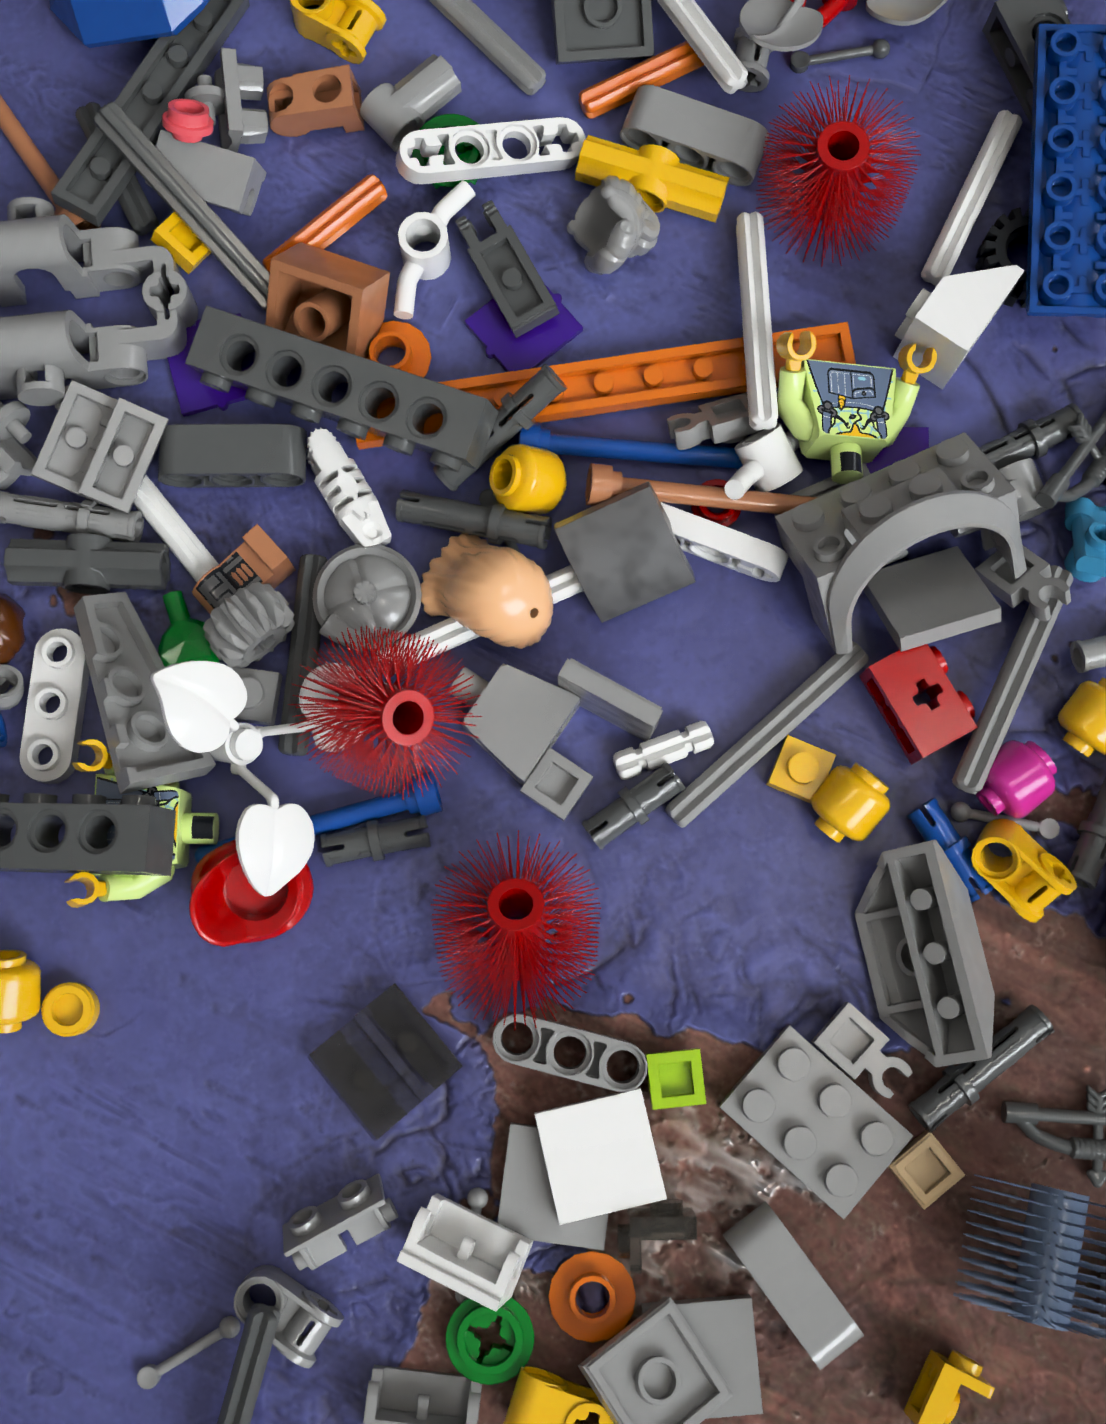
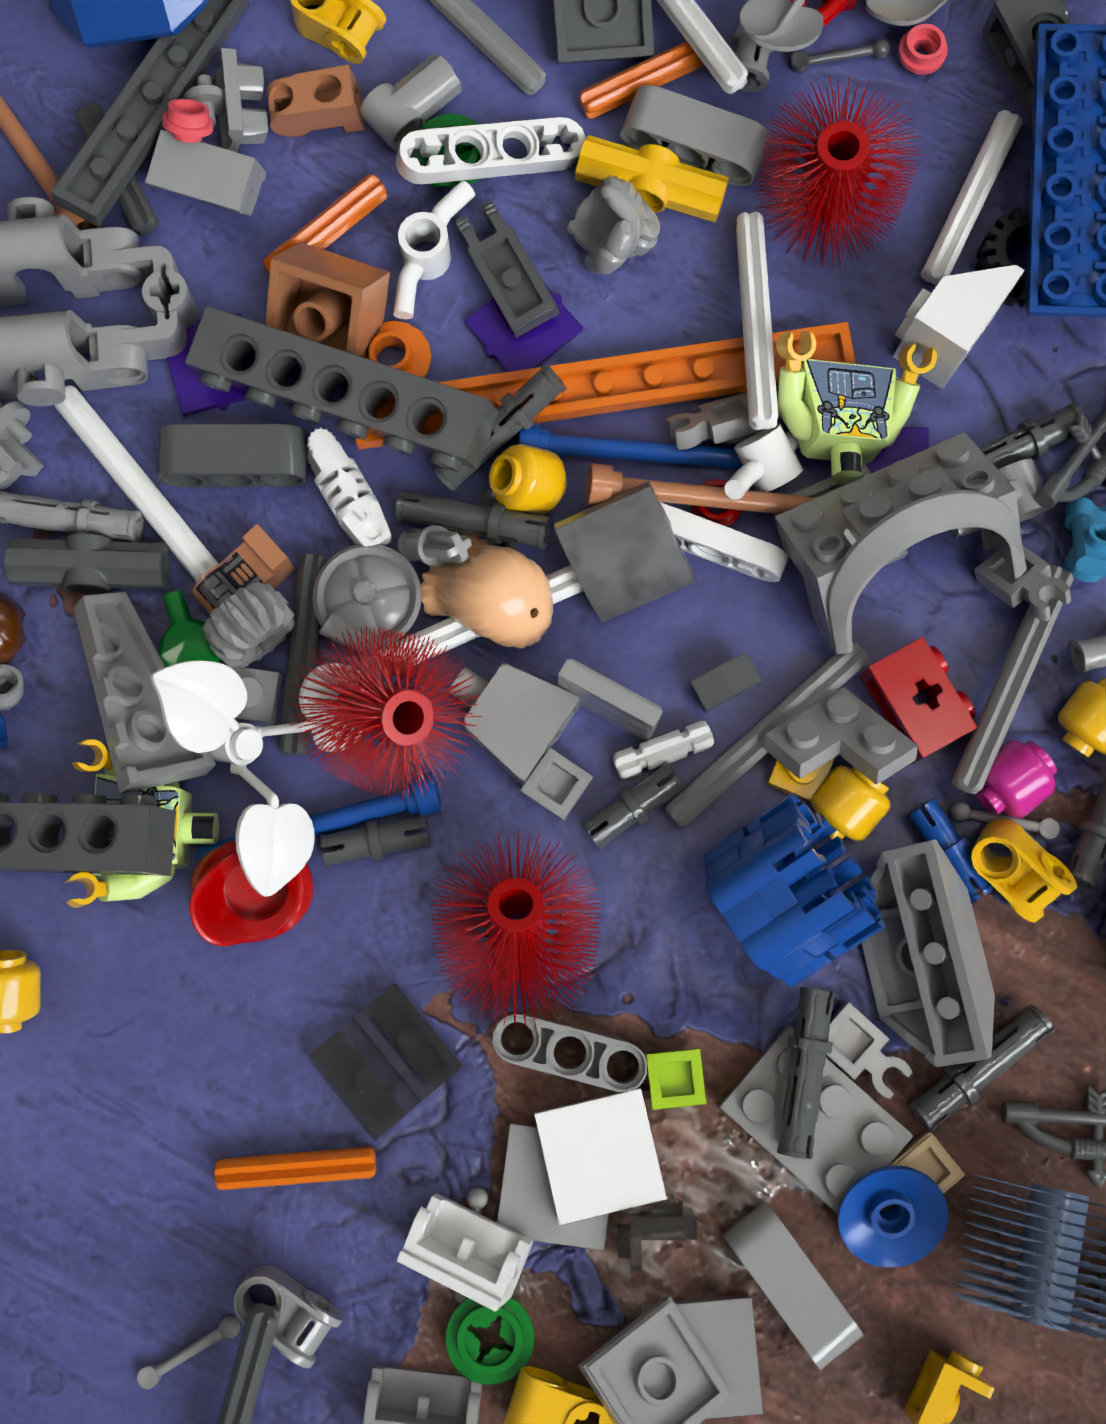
(60, 728): white plate -> none
(70, 1009): yellow tile -> none
(99, 447): light grey slope -> none
(180, 242): yellow plate -> none
(184, 201): dark grey axle -> none
(295, 1168): none -> orange axle
(314, 1231): light grey hinge -> none
(434, 546): none -> light grey axle
(587, 1268): orange piece -> none
(726, 682): none -> dark grey piece
(781, 900): none -> blue piece
(806, 1072): none -> dark grey pin
(842, 727): none -> light grey plate
(898, 1234): none -> blue dish
(928, 39): none -> coral plate
(931, 599): light grey tile -> none

